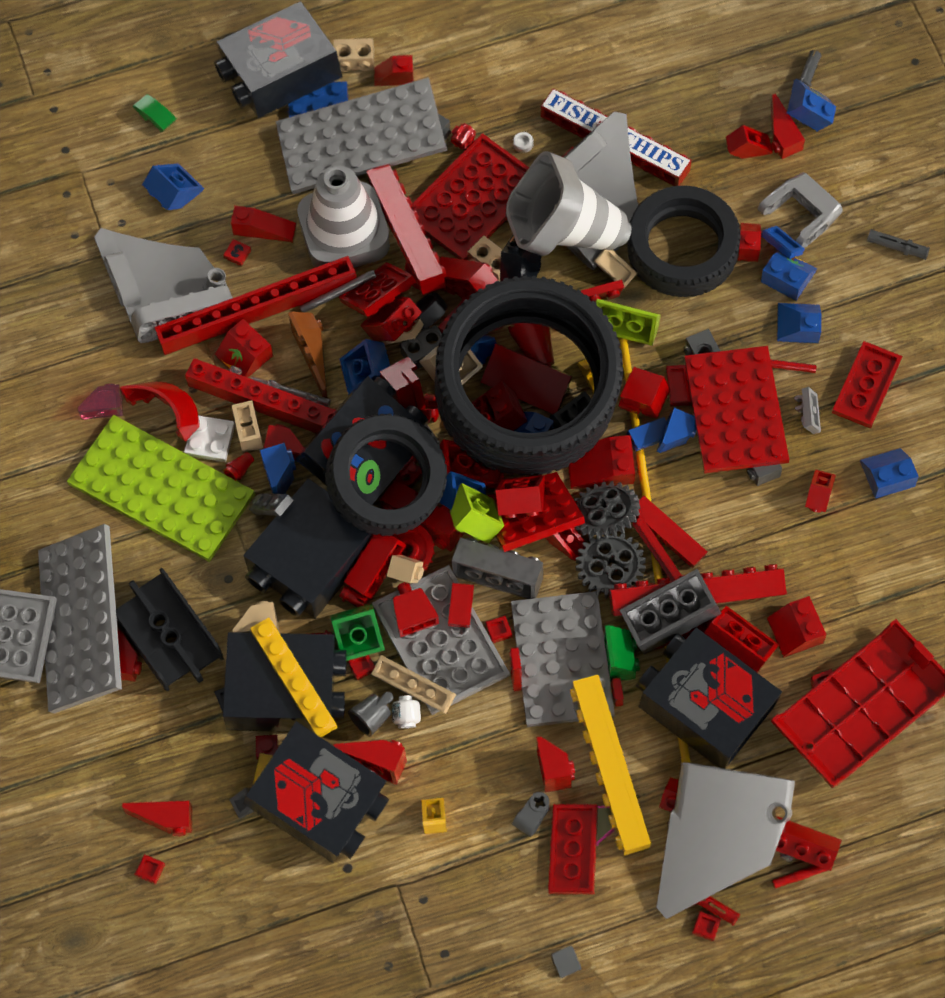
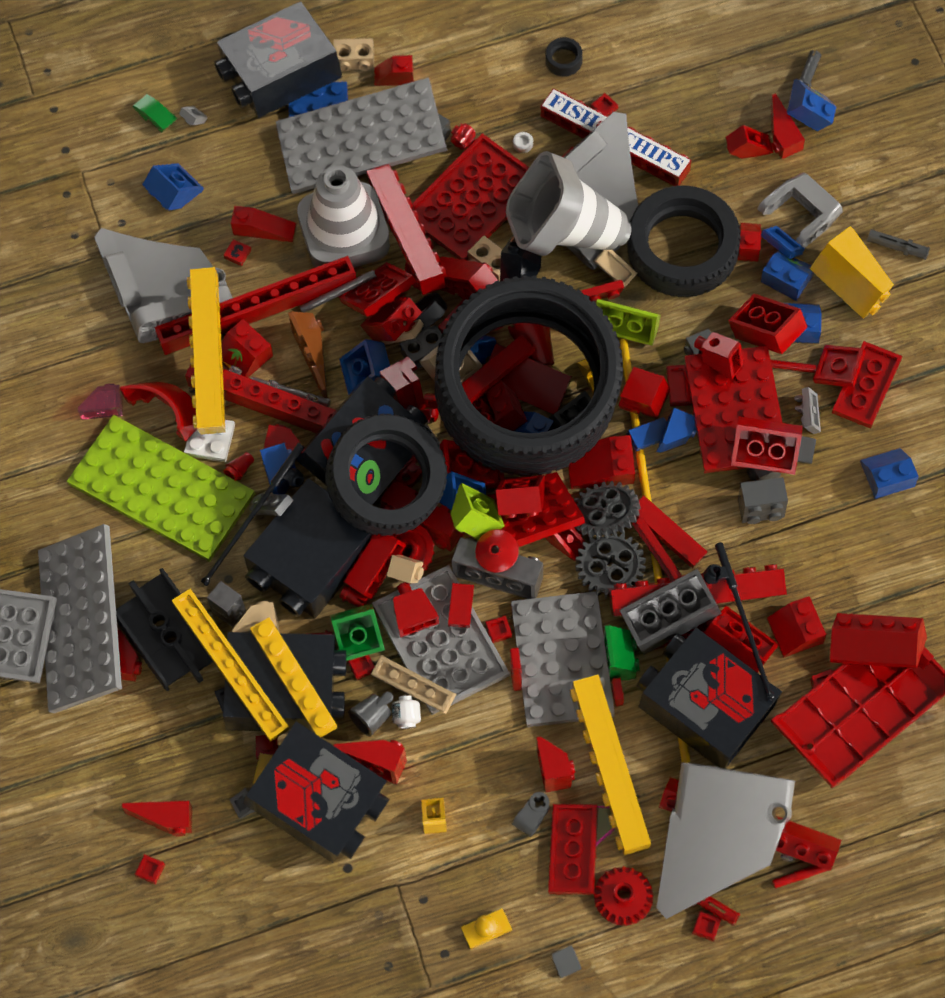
(193, 115): none -> light grey plate
(207, 351): none -> yellow piece
(226, 604): none -> flat silver brick
(230, 665): none -> yellow plate
(247, 426): tan brick -> none
(292, 477): none -> black piece
(486, 928): none -> yellow tile
(497, 368): none -> red tile
(504, 558): none -> red dish
(564, 43): none -> black tyre
(605, 105): none -> red tile
(620, 910): none -> red gear
(716, 573): none -> black piece
(721, 354): none -> red torso
(762, 500): none -> dark grey brick
(766, 445): none -> red slope
(768, 323): none -> red brick
(806, 450): none -> dark grey slope
(820, 491): red slope -> none
(839, 365): none -> red tile
(853, 273): none -> yellow slope
(877, 640): none -> red slope

